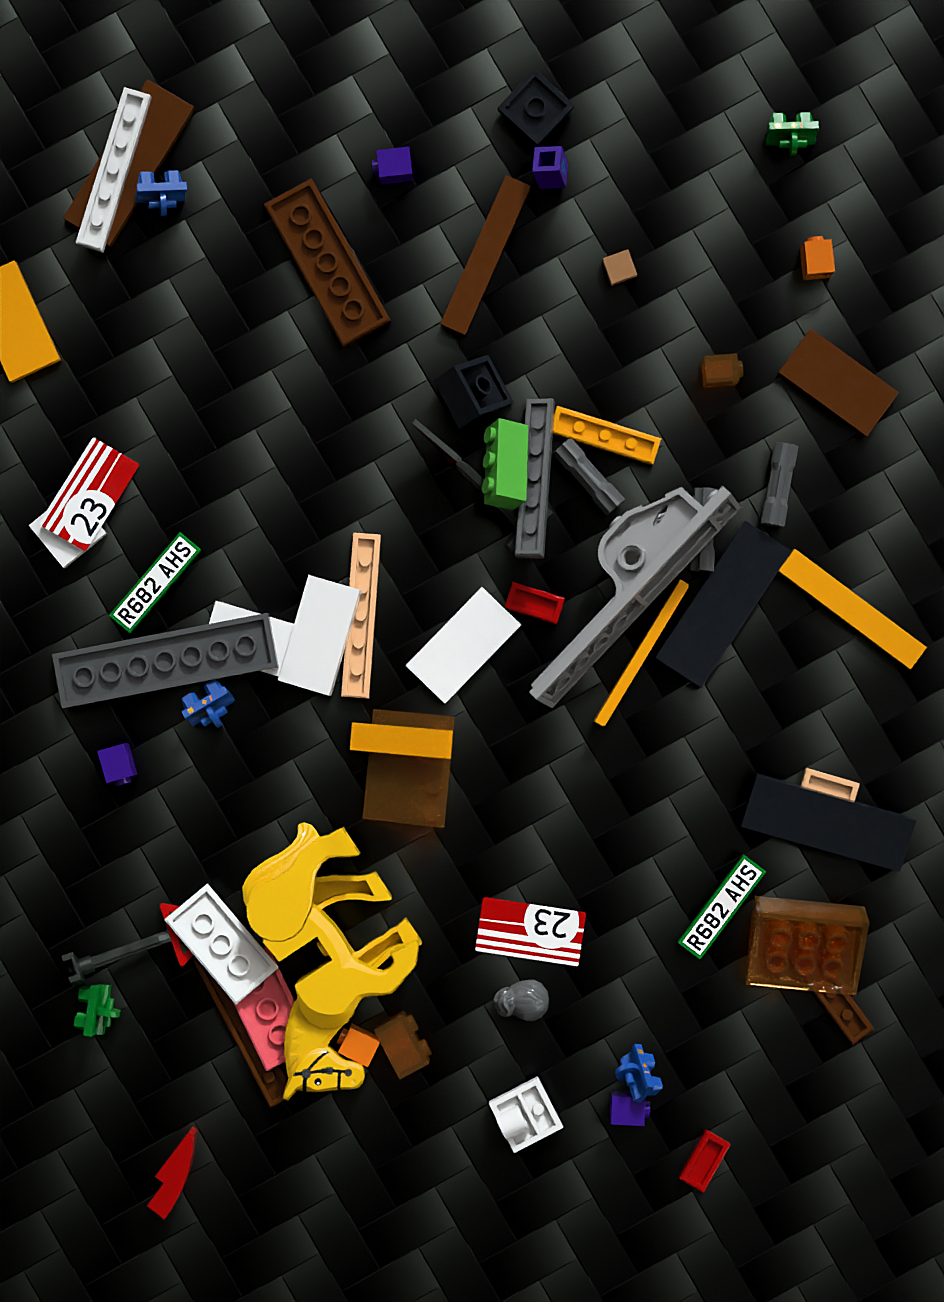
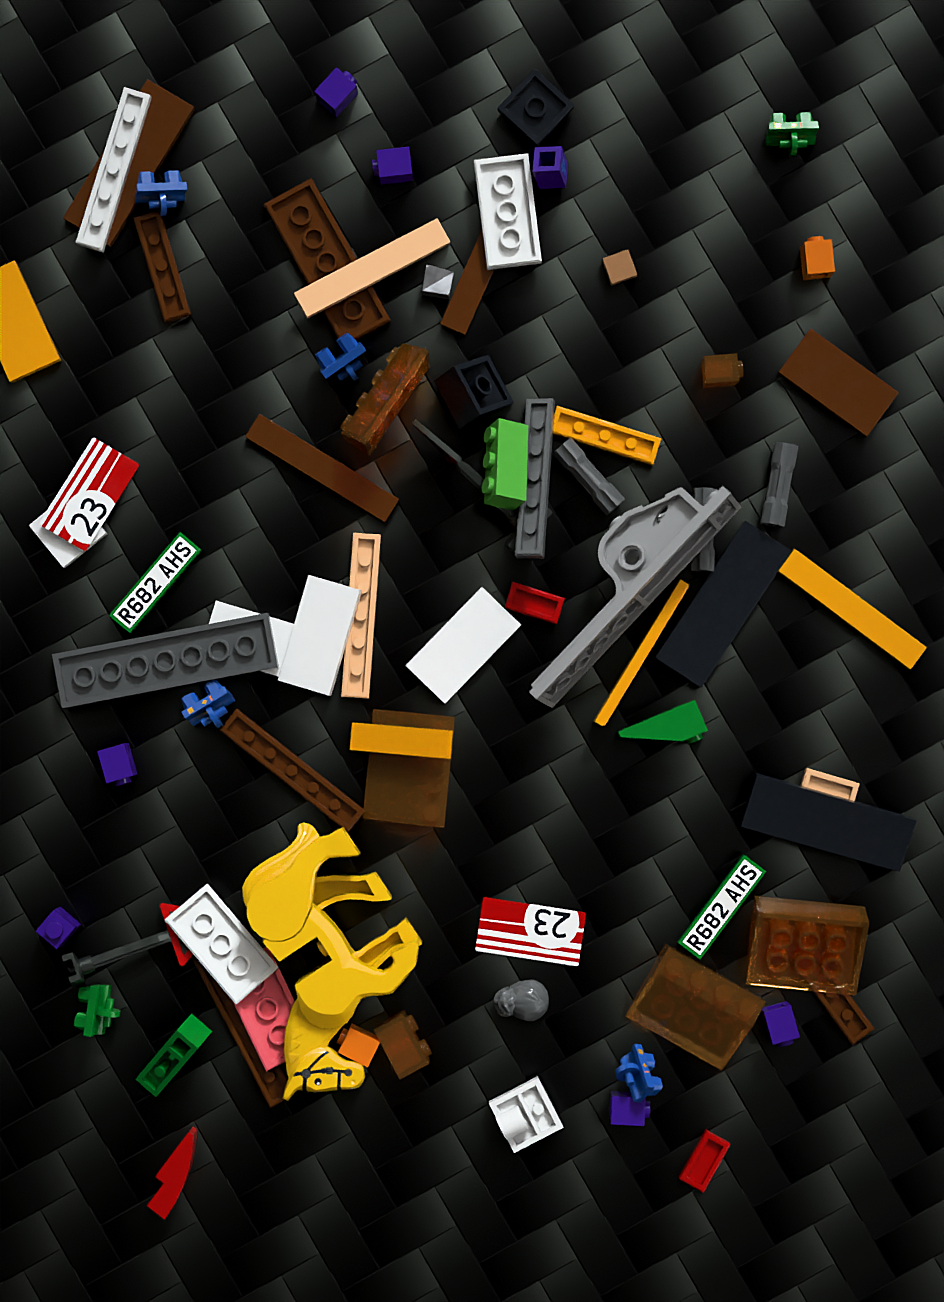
(58, 927): none -> dark purple brick
(162, 266): none -> reddish brown tile
(173, 1055): none -> green slope
(292, 770): none -> reddish brown tile
(322, 468): none -> reddish brown tile
(337, 91): none -> dark purple brick
(351, 350): none -> blue hips
(371, 268): none -> light nougat tile
(386, 397): none -> clear orange slope
(437, 282): none -> flat silver slope
(507, 211): none -> white tile
(674, 725): none -> green slope
(695, 1007): none -> clear orange slope
(780, 1024): none -> dark purple brick

